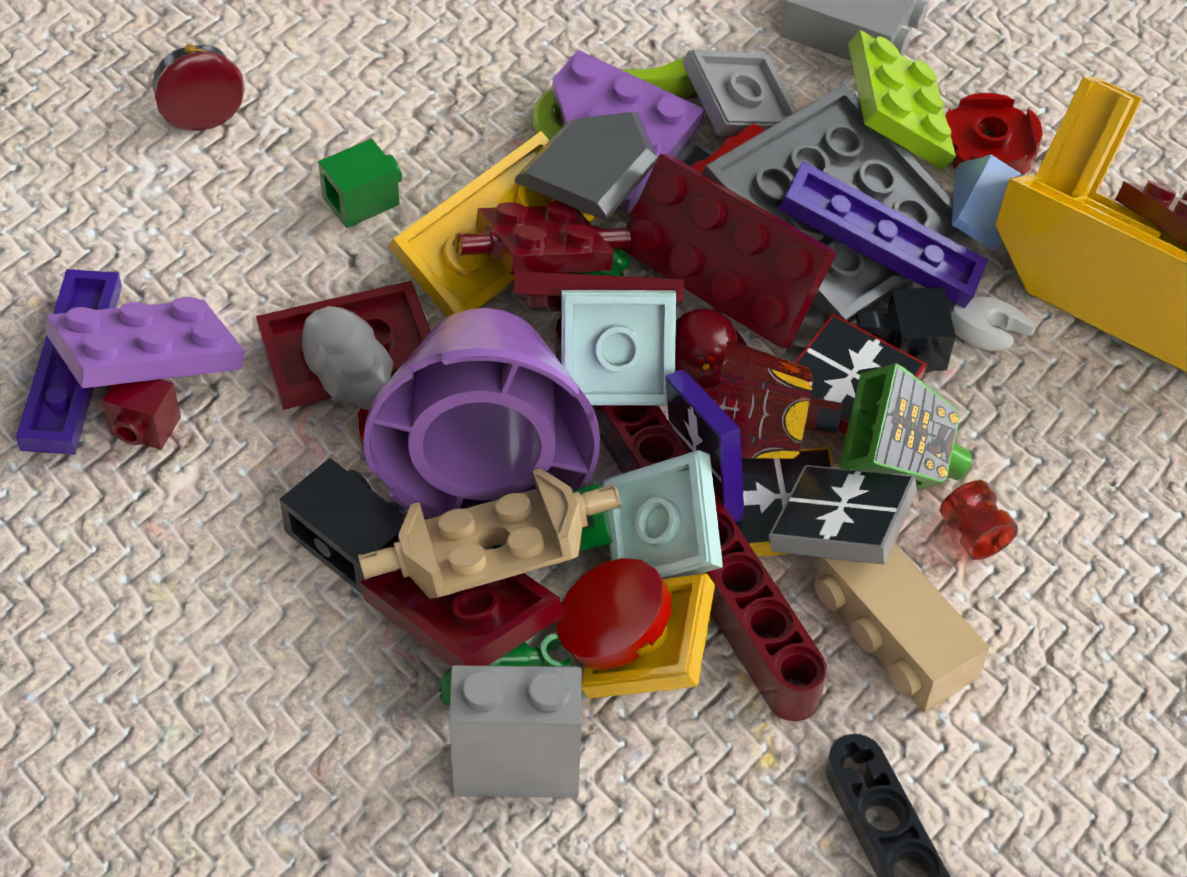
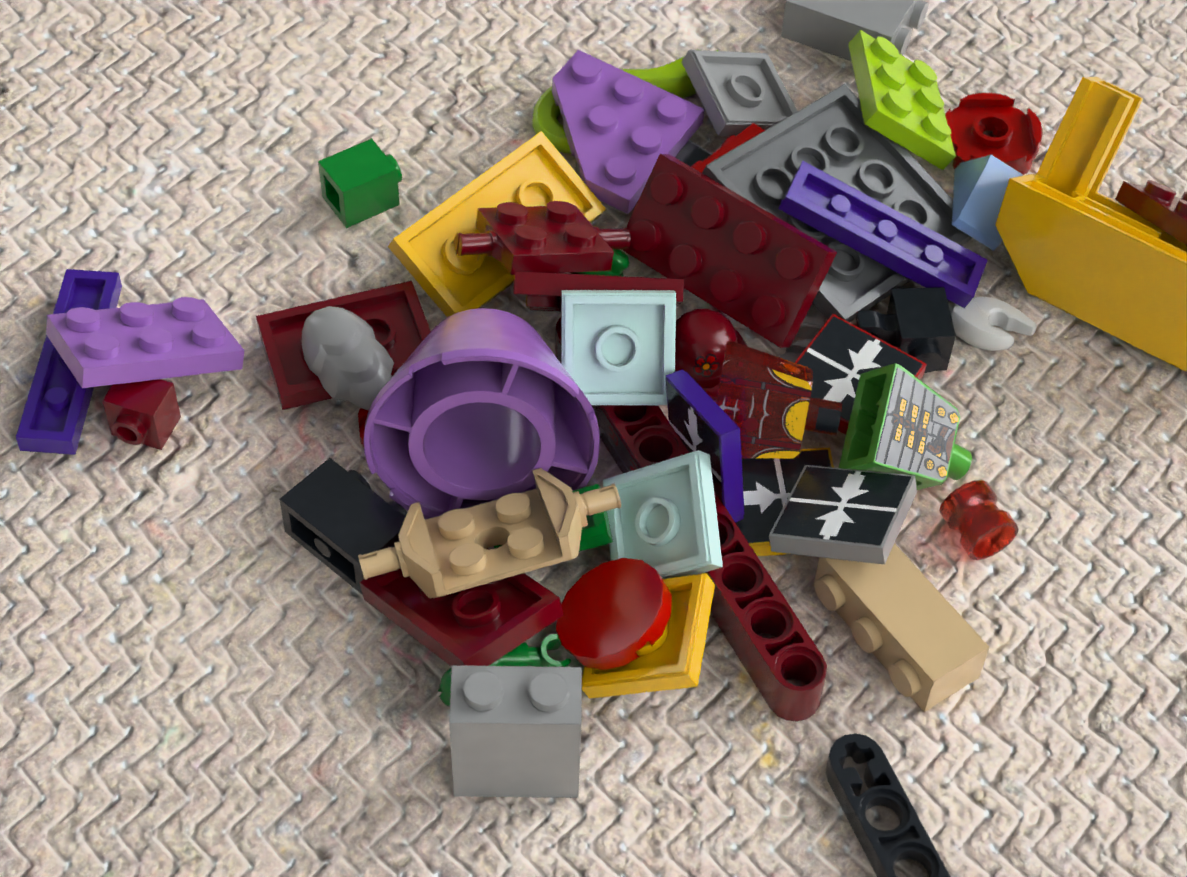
(197, 87): dark red piece -> none
(592, 163): dark grey tile -> none

